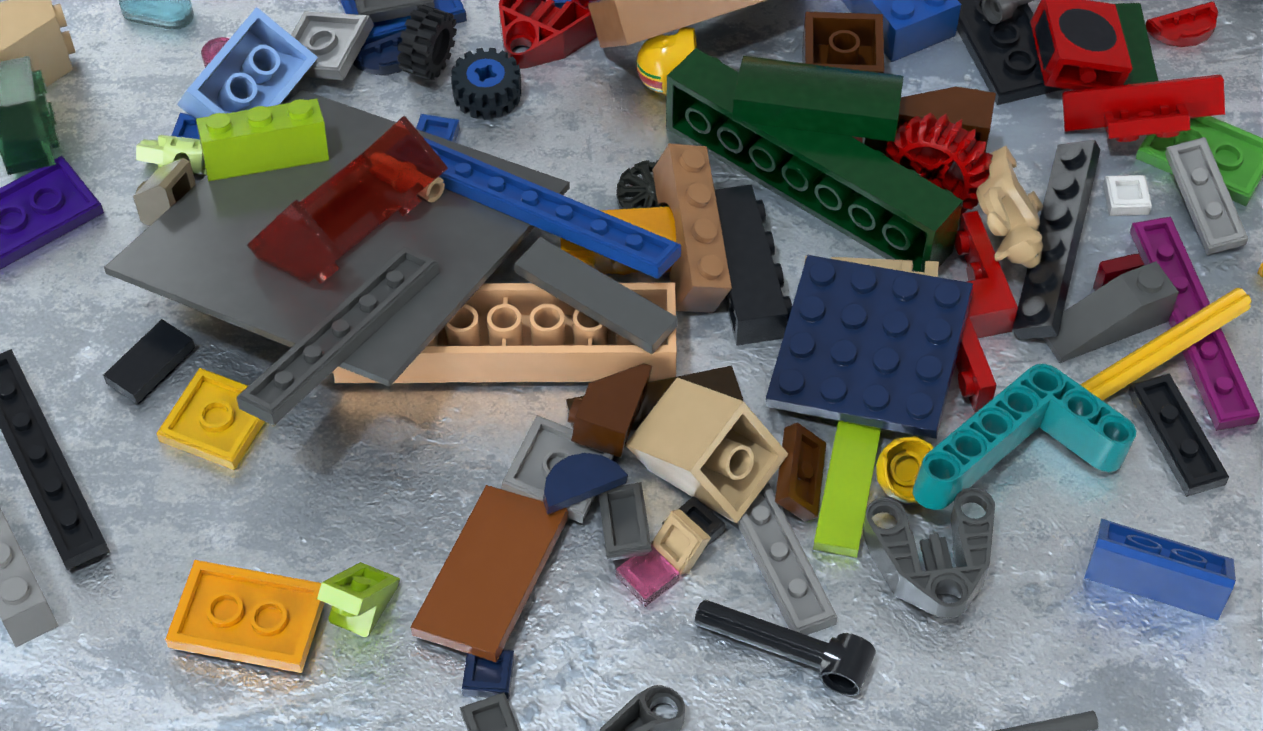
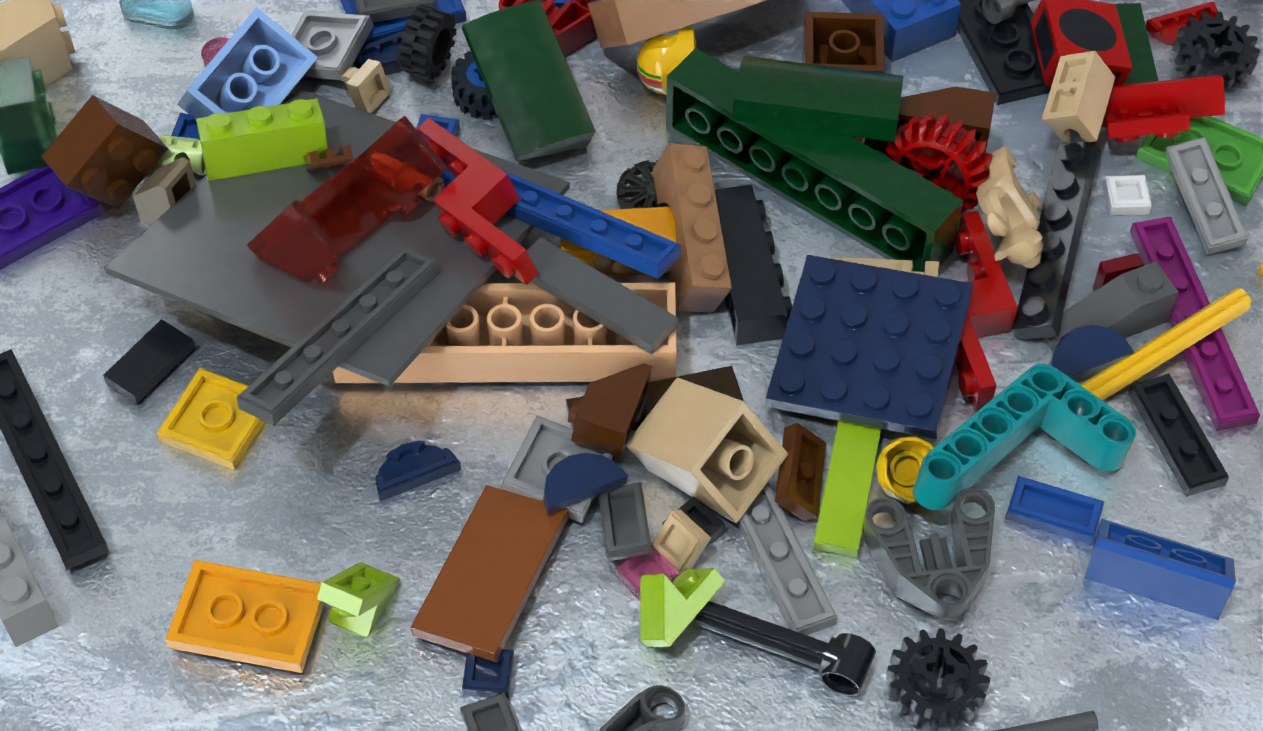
(104, 152): none -> reddish brown brick
(328, 158): none -> reddish brown tile
(367, 85): none -> tan tile
(413, 466): none -> dark blue tile
(476, 201): none -> red bracket
(529, 81): none -> dark green slope
(670, 606): none -> lime slope
(958, 673): none -> black gear
(1054, 510): none -> blue tile
(1079, 96): none -> tan hinge
(1088, 348): none -> dark blue tile
(1200, 39): none -> black gear

